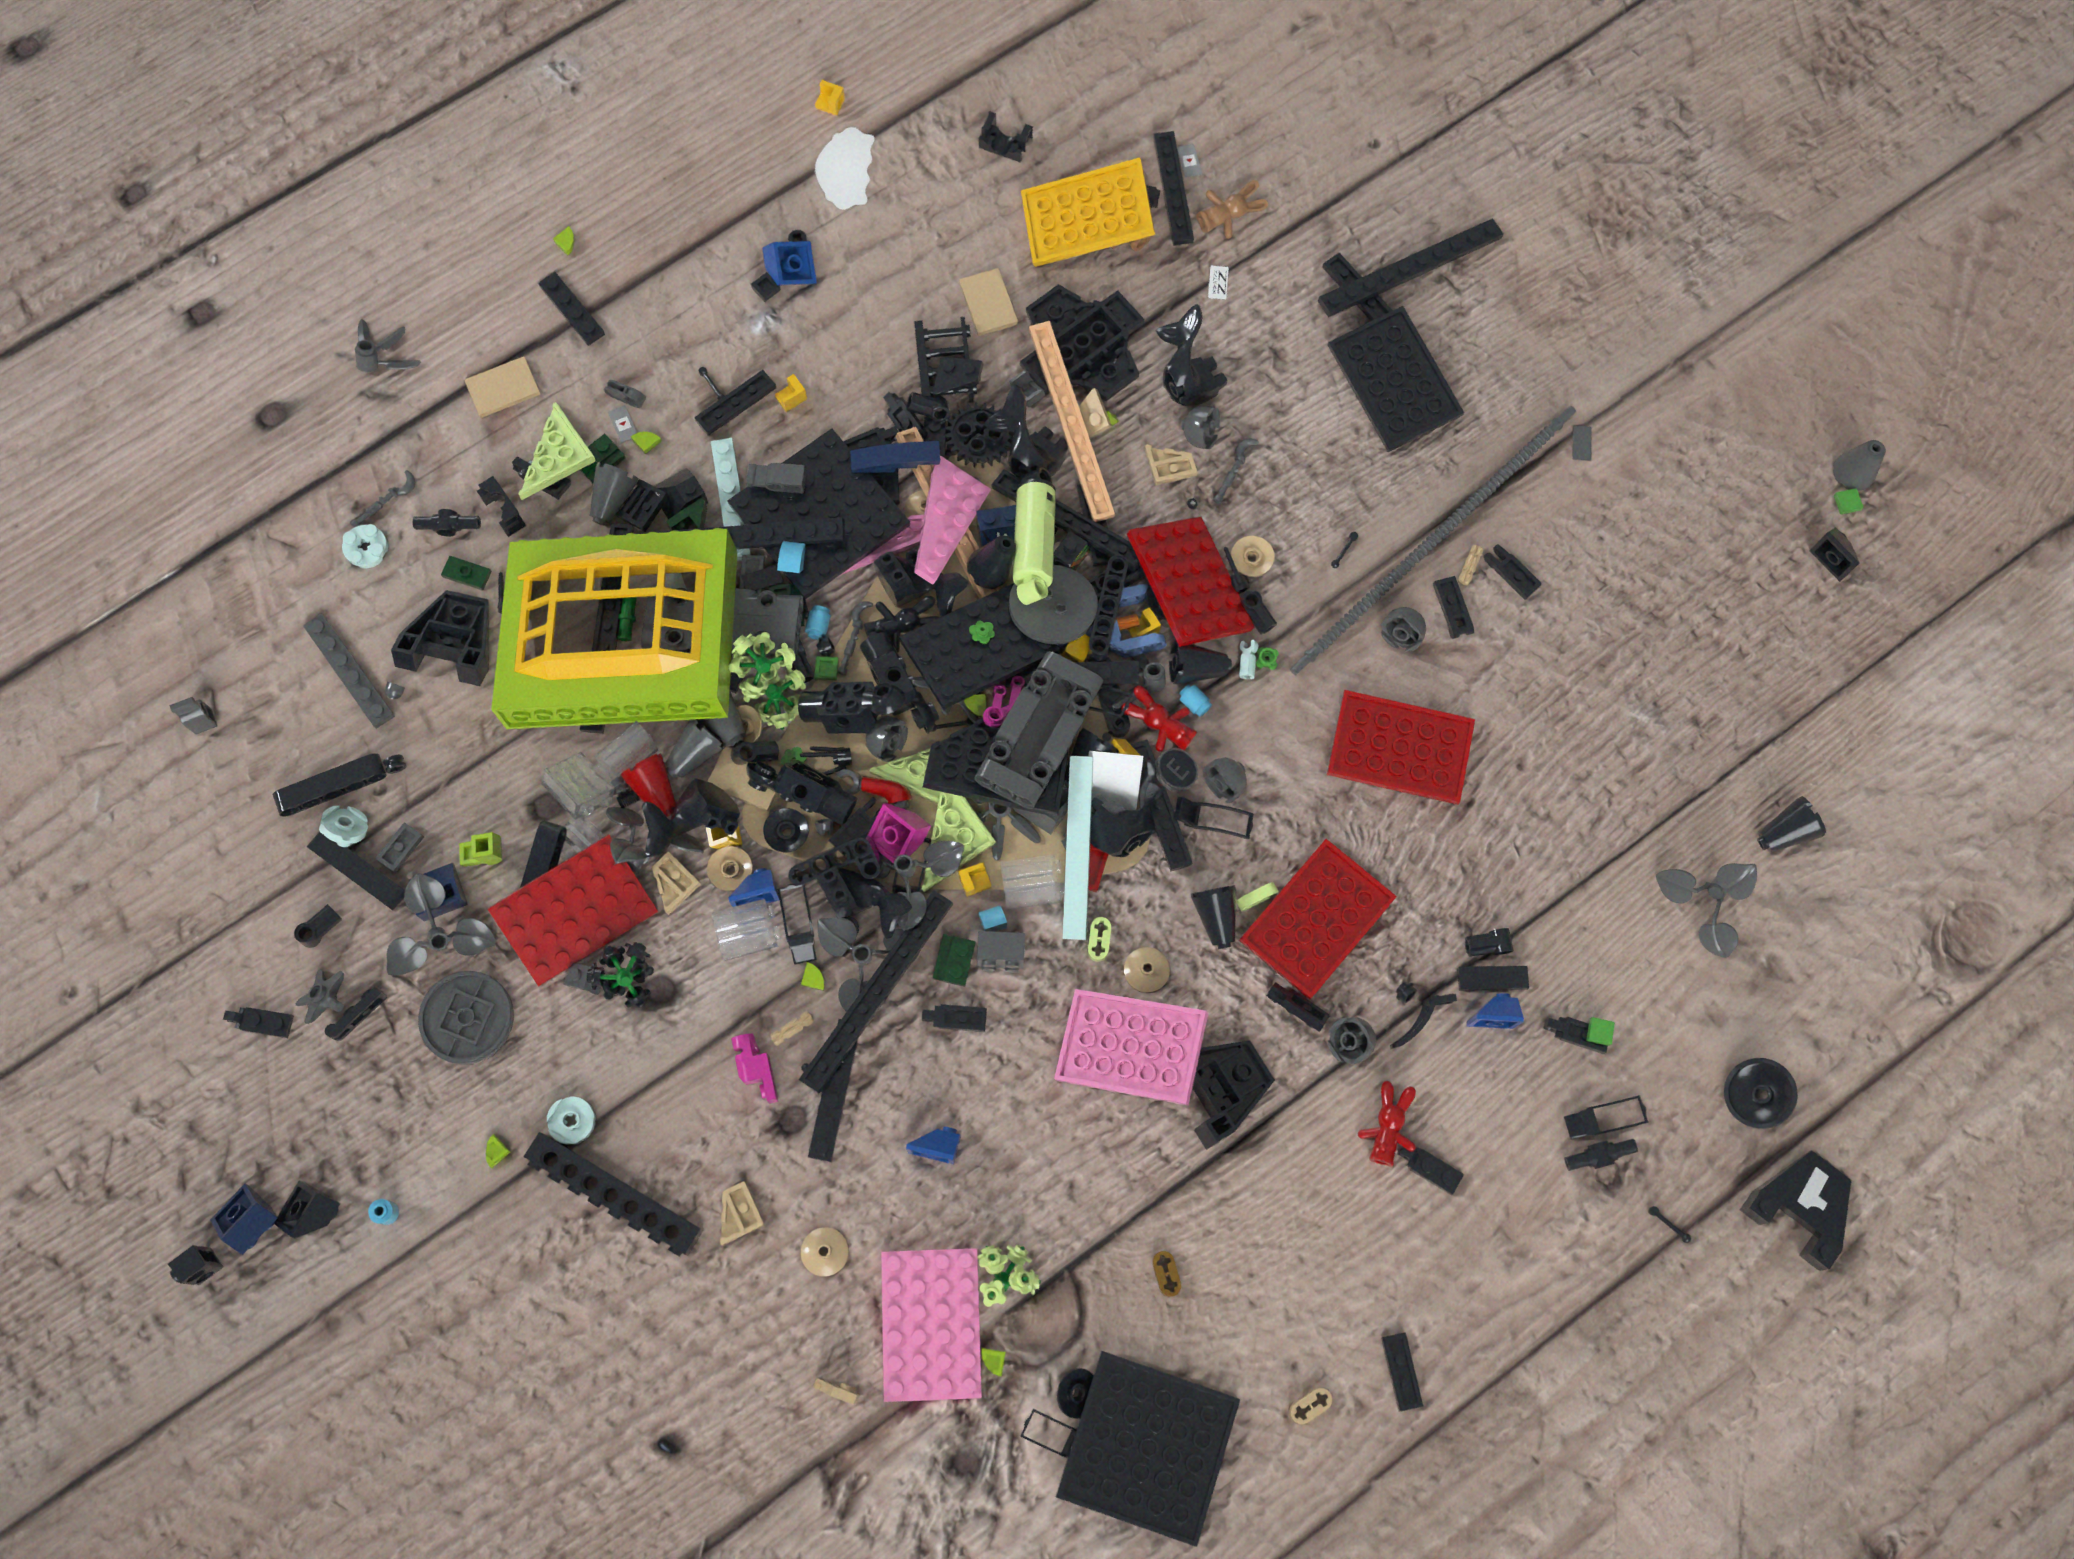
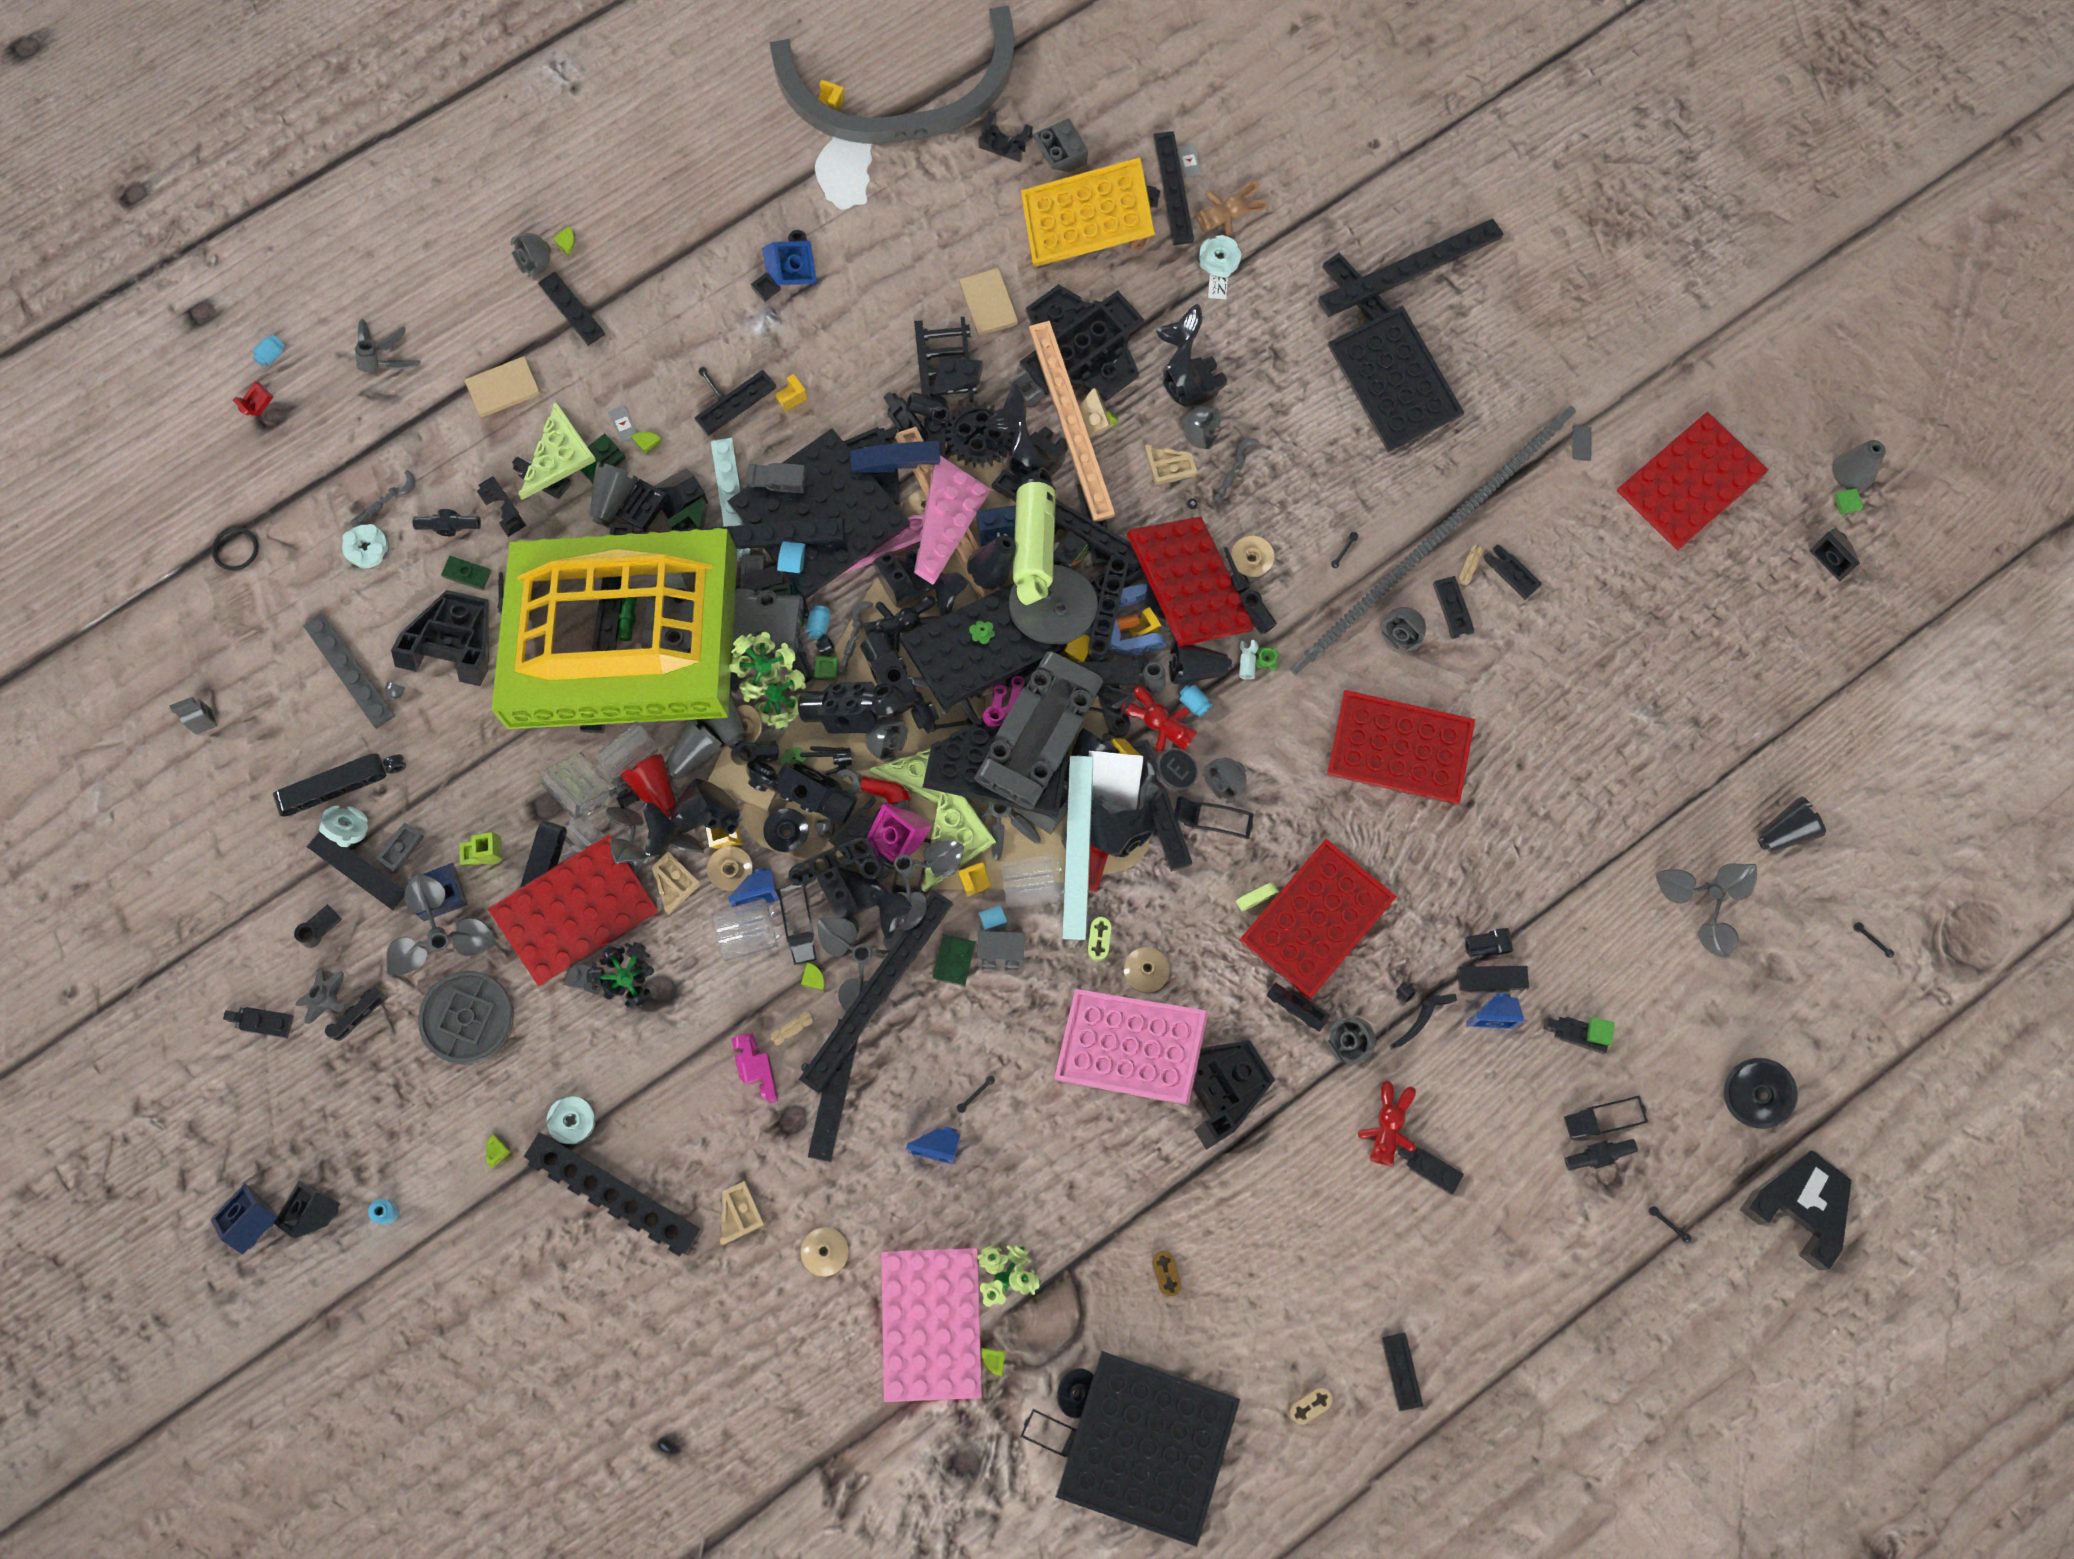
(194, 1265): black brick -> none
(221, 535): none -> black tyre
(254, 400): none -> red bracket
(268, 350): none -> medium azure brick
(531, 253): none -> dark grey cylinder
(624, 393): dark grey piece -> none
(843, 1392): tan wing -> none
(905, 126): none -> dark grey arch
(957, 1017): black hinge -> none
(961, 1108): none -> black hinge
(976, 704): lime tile -> none
(1062, 146): none -> dark grey slope
(1216, 266): none -> light aqua plate
(1217, 914): black cone -> none
(1692, 480): none -> red plate
(1858, 927): none -> black hinge

